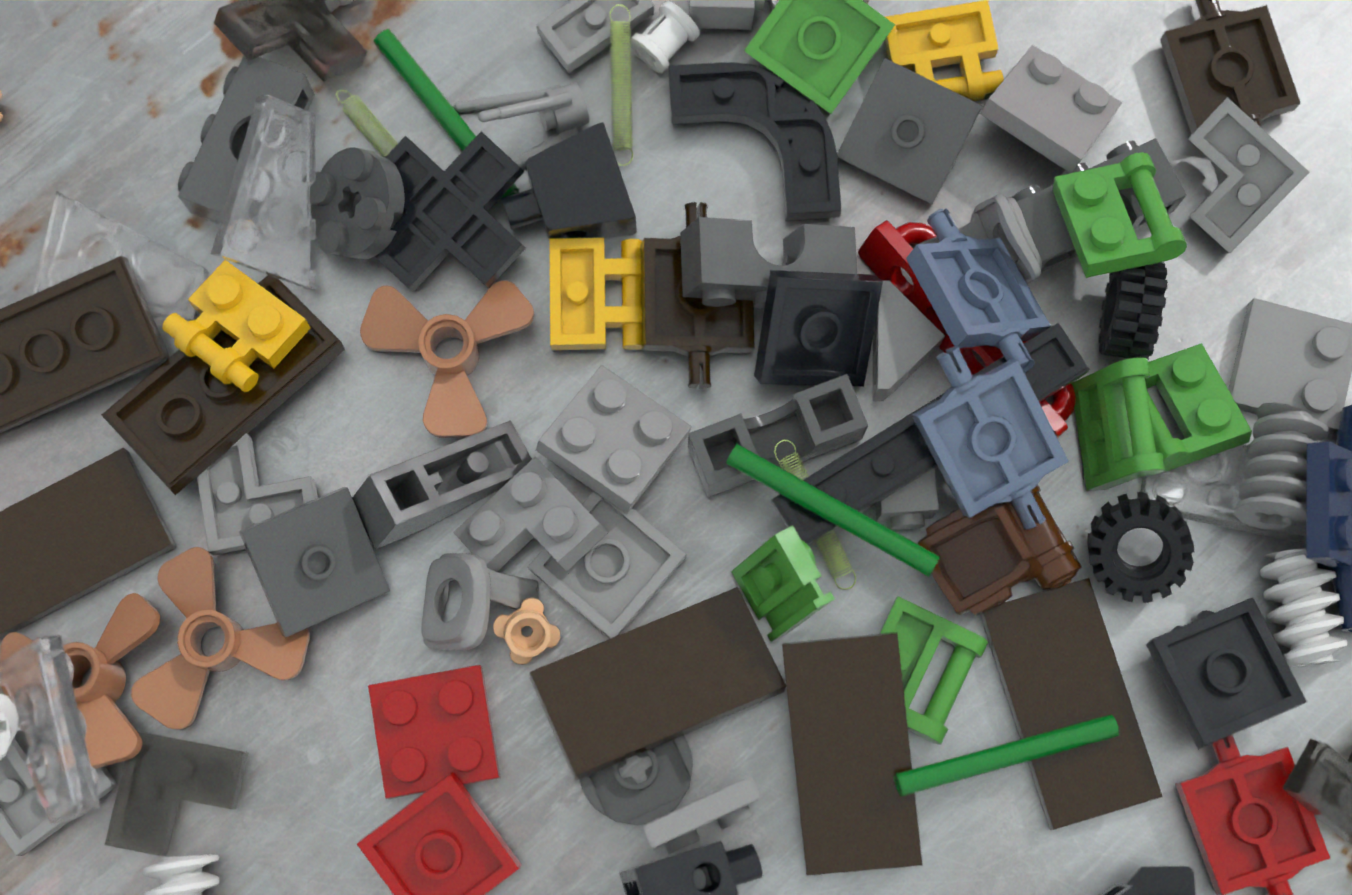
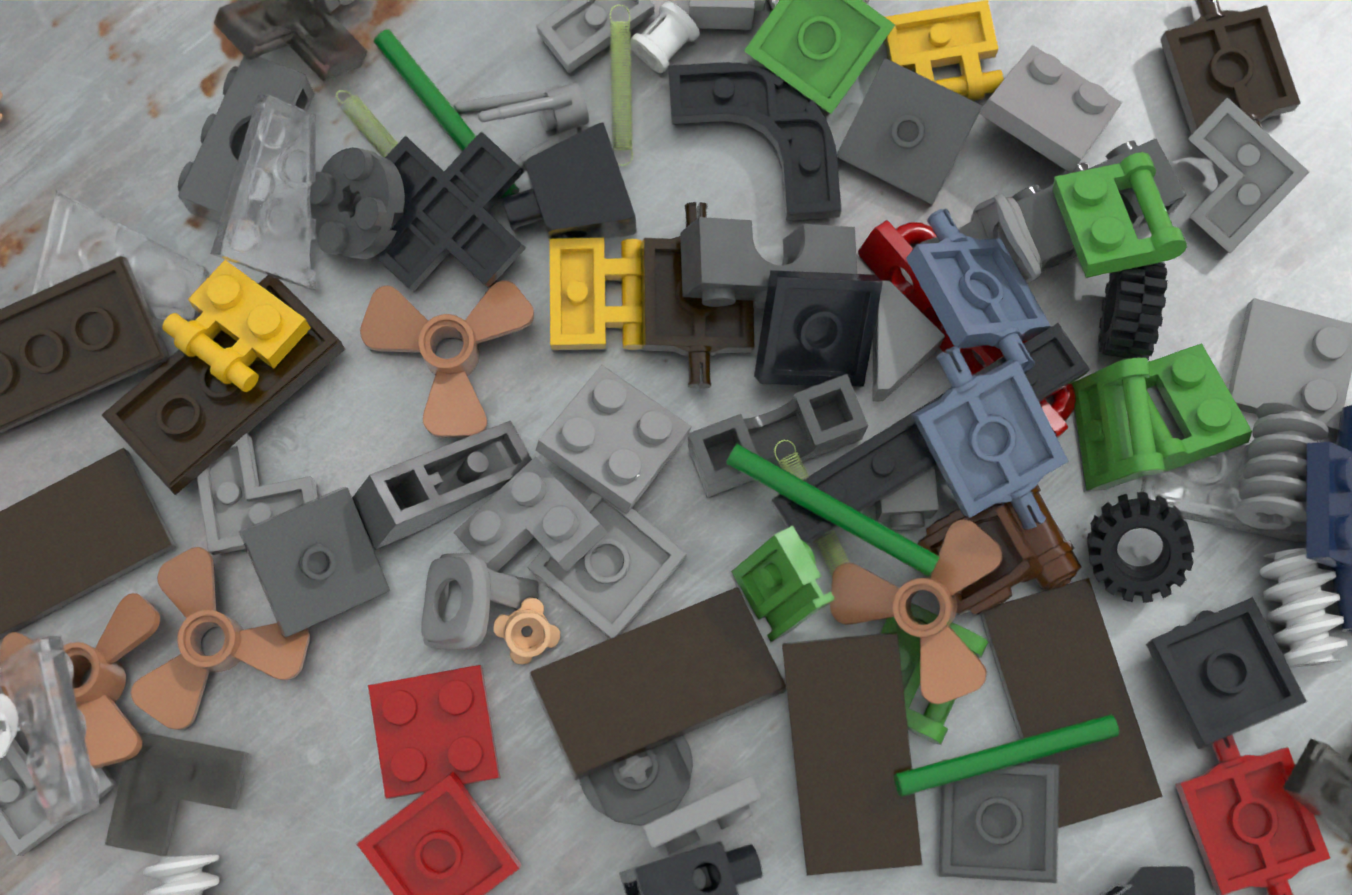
(946, 662): none -> nougat piece
(1002, 825): none -> dark grey plate

